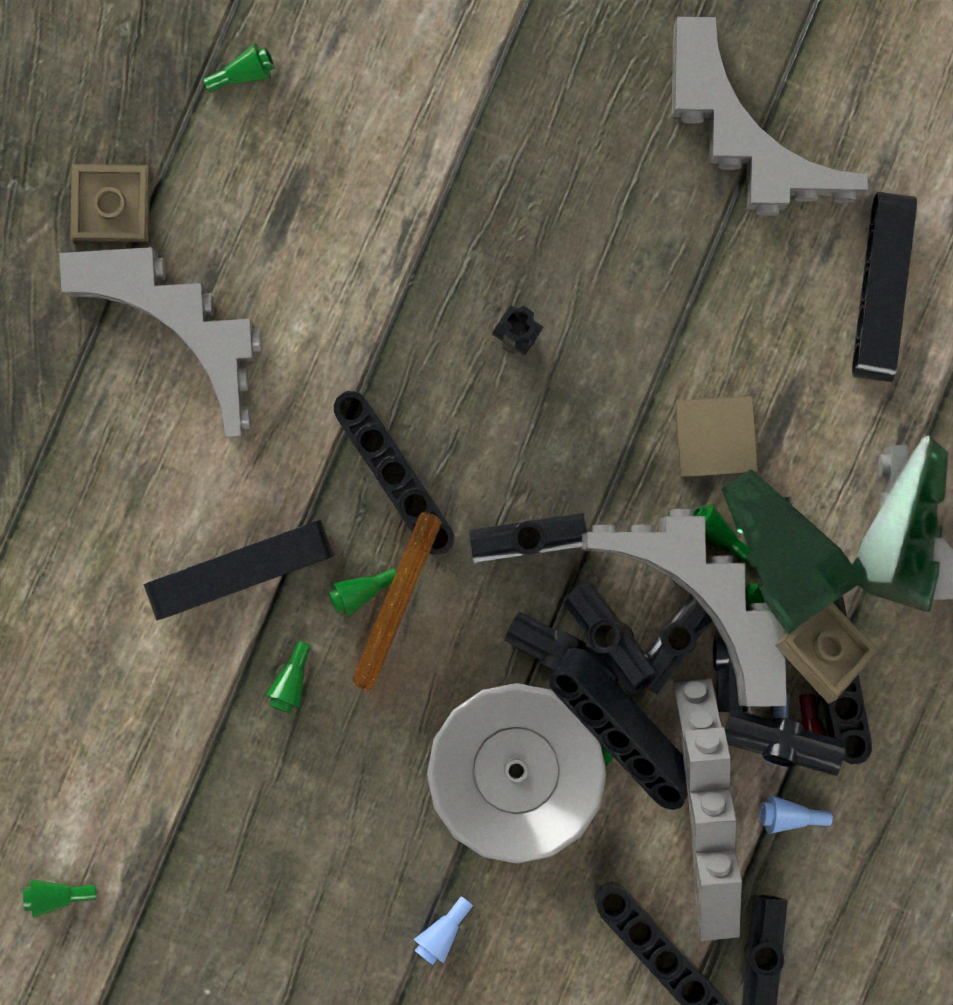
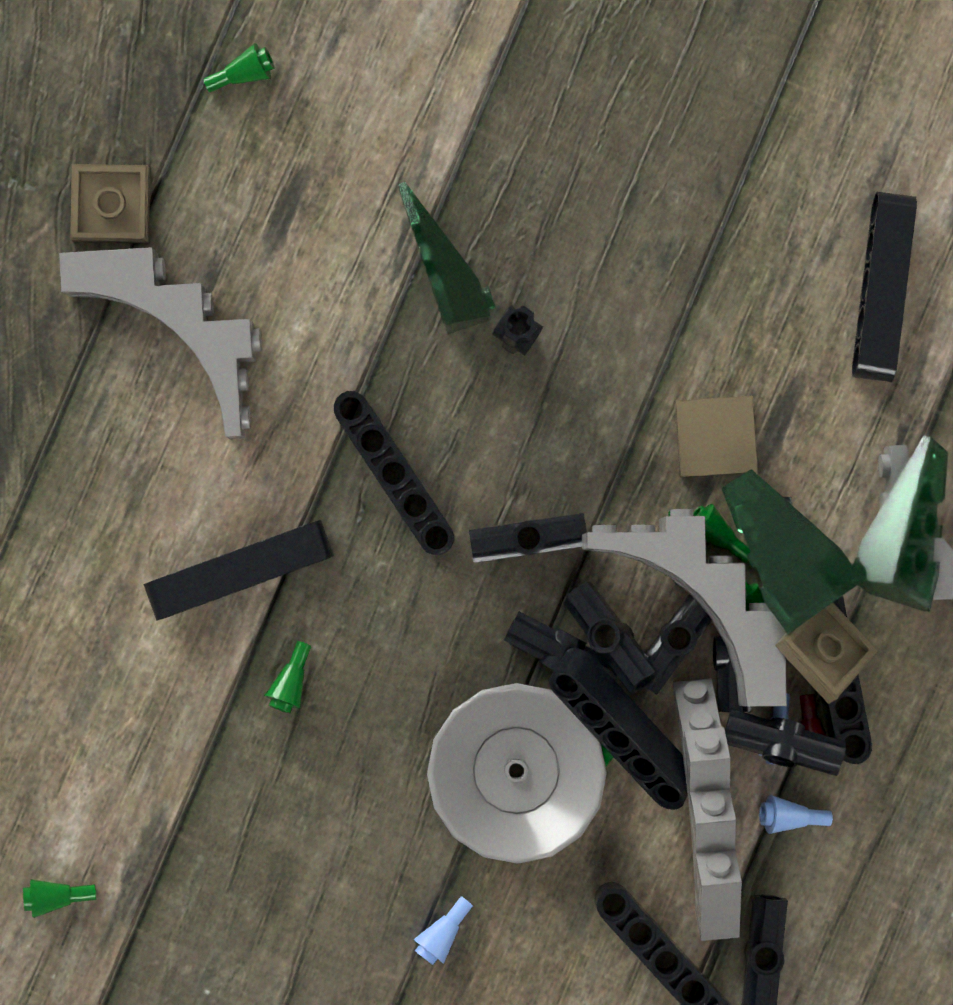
(354, 593): green cone -> none
(396, 600): clear orange axle -> none
(453, 283): none -> clear green wedge
(735, 139): light grey arch -> none

